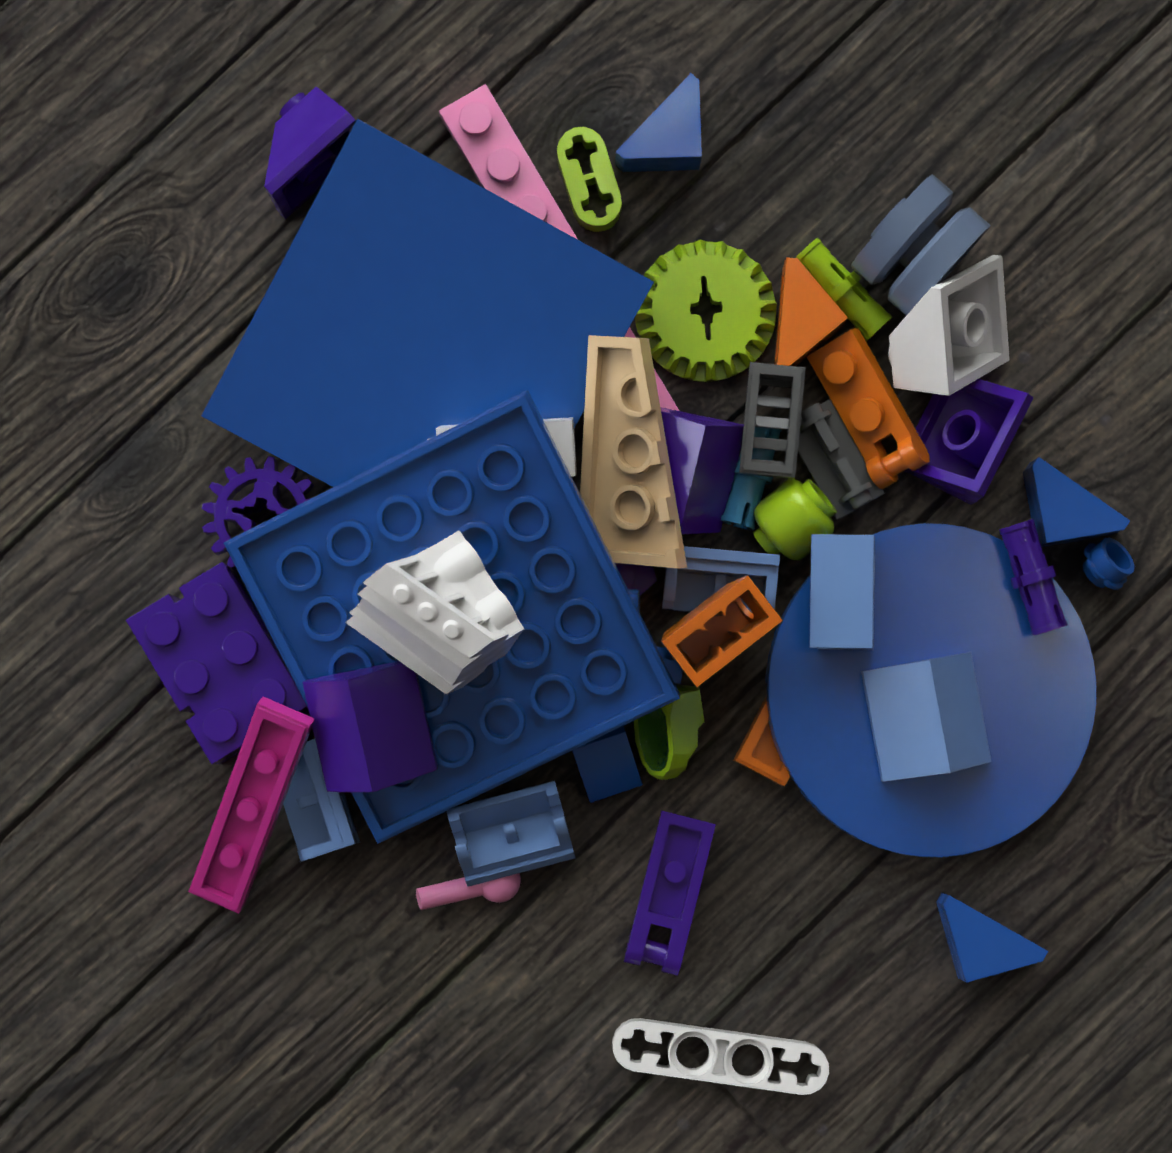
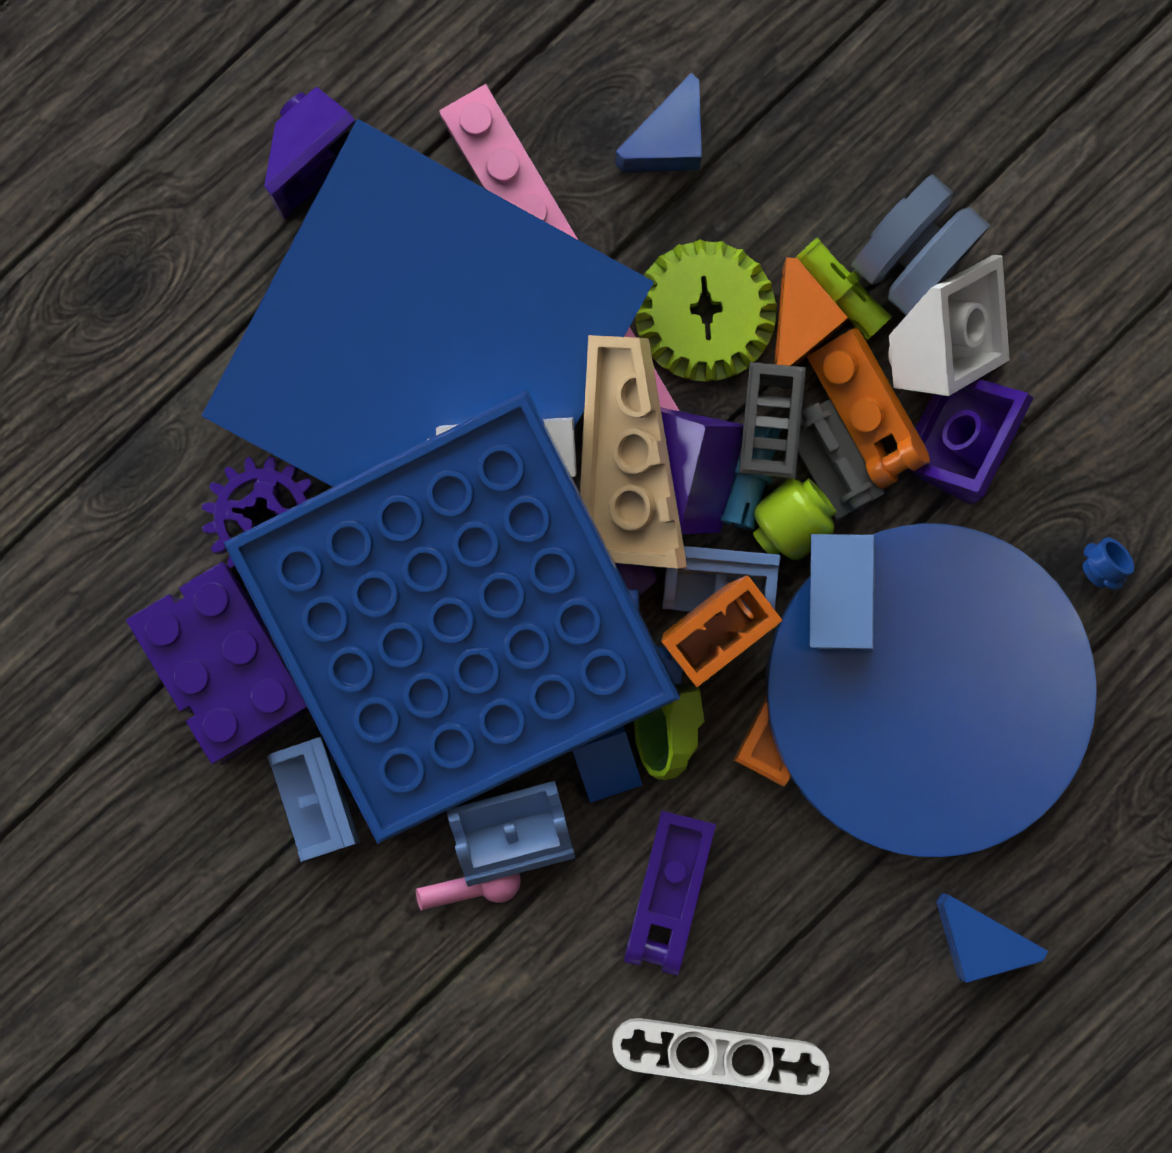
(251, 804): dark pink tile -> none
(370, 727): dark purple slope -> none
(438, 614): white slope -> none
(577, 183): lime beam -> none
(926, 717): medium blue slope -> none
(1033, 577): dark purple pin -> none
(1065, 509): blue slope -> none

